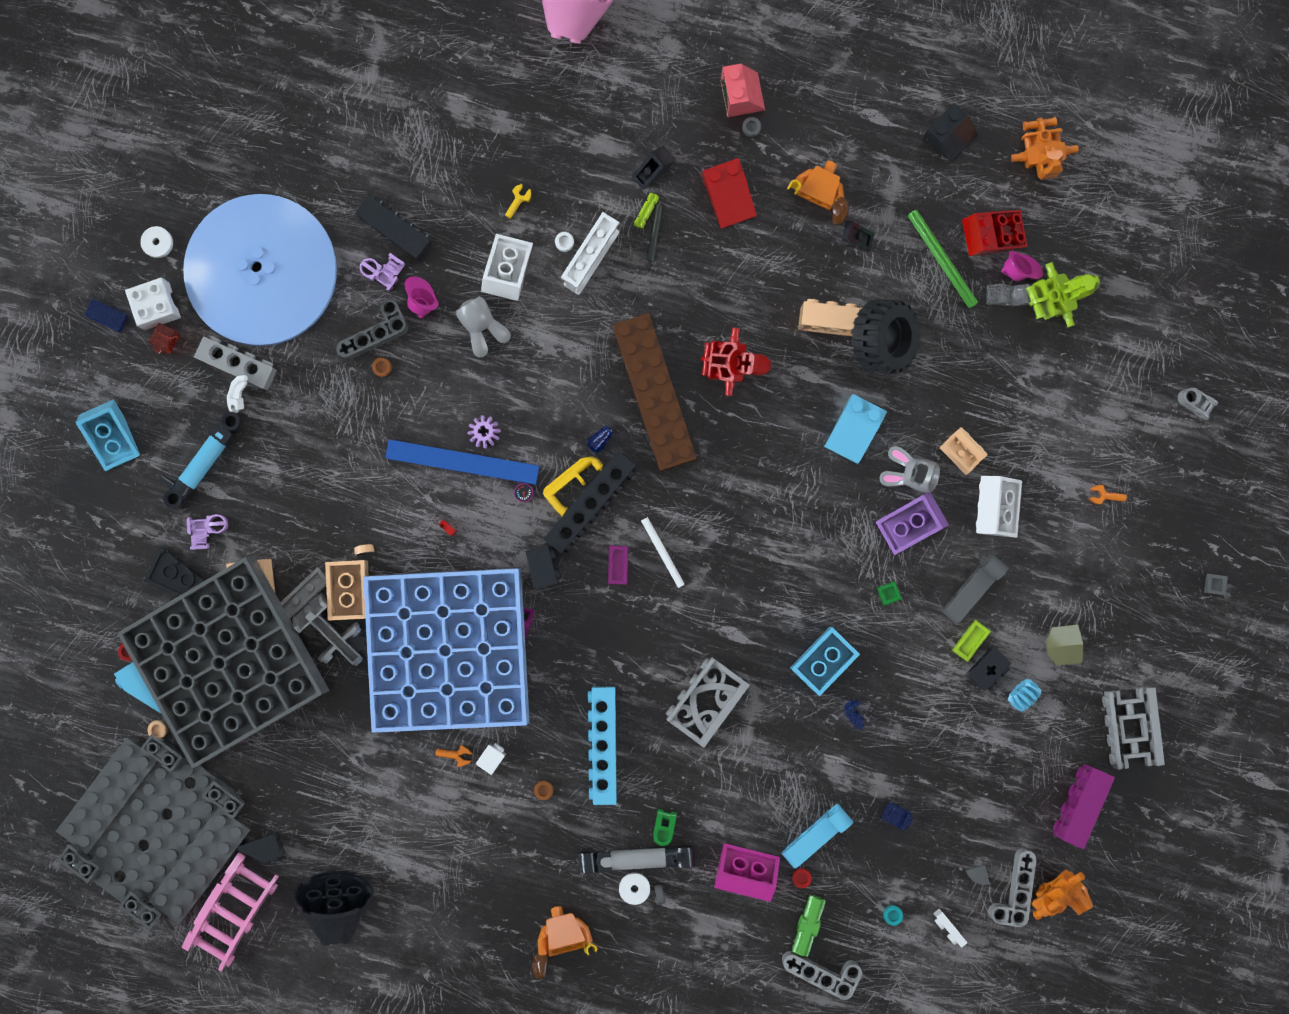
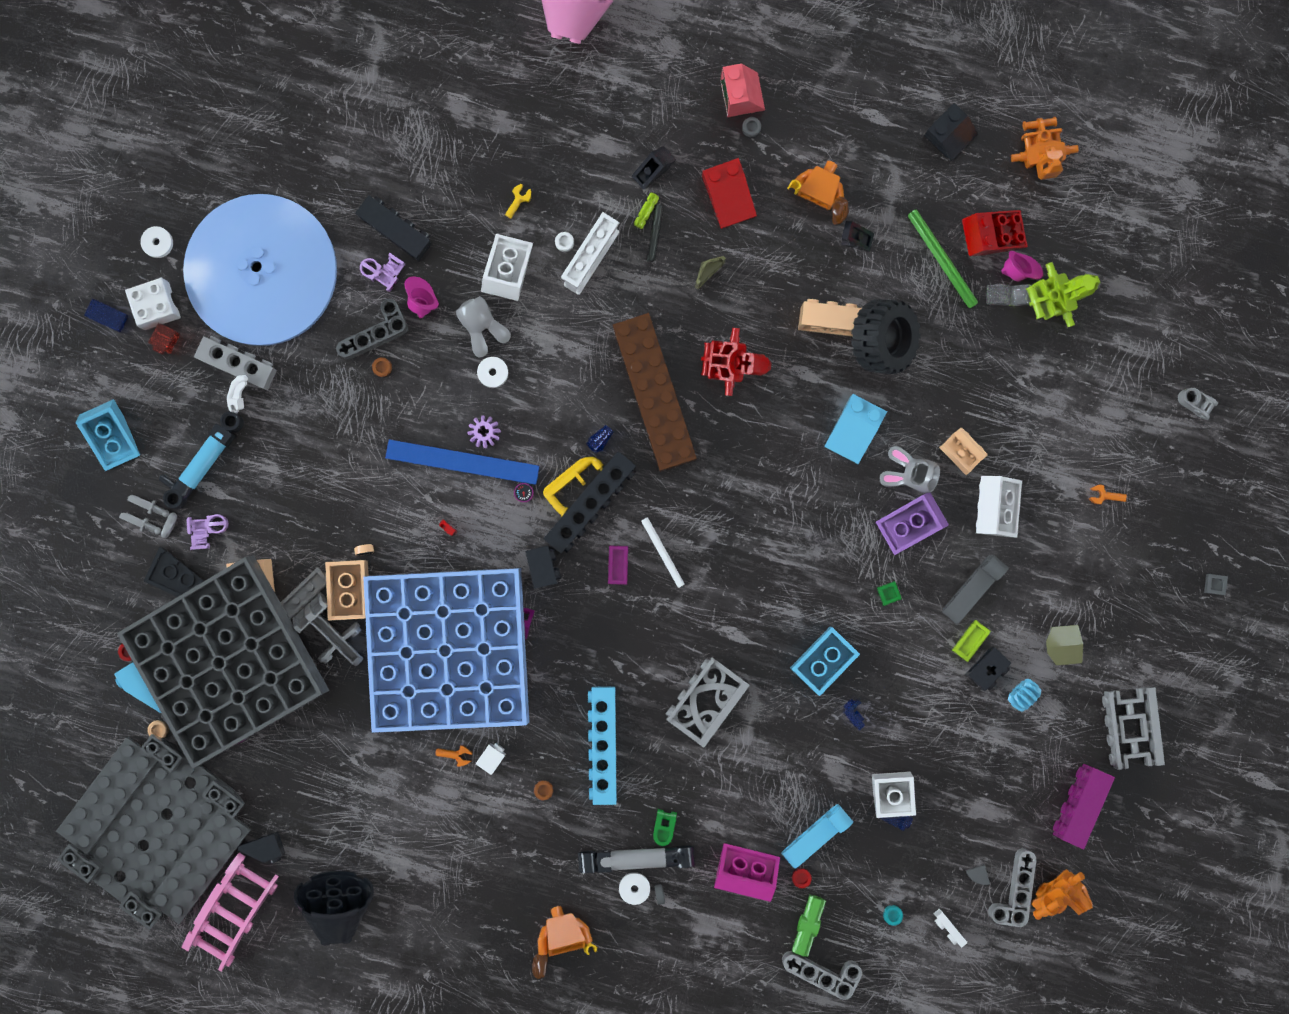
(144, 524): none -> light grey piece
(489, 364): none -> white piece
(709, 268): none -> olive slope
(894, 794): none -> white slope

